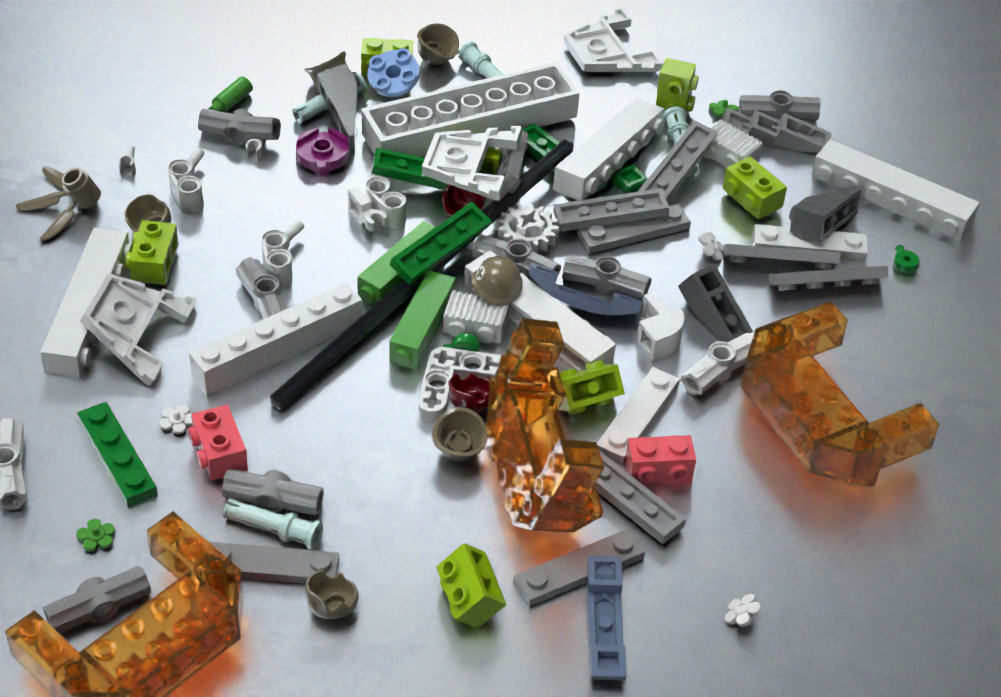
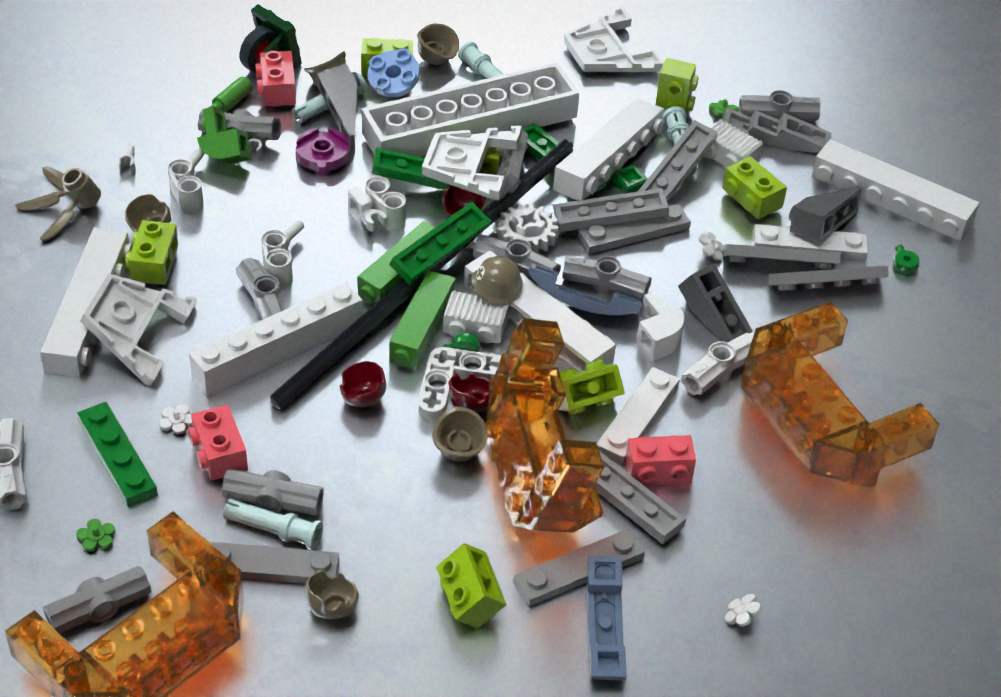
(223, 144): none -> bright green brick
(269, 35): none -> plate
(277, 78): none -> coral brick
(363, 384): none -> dark red hair

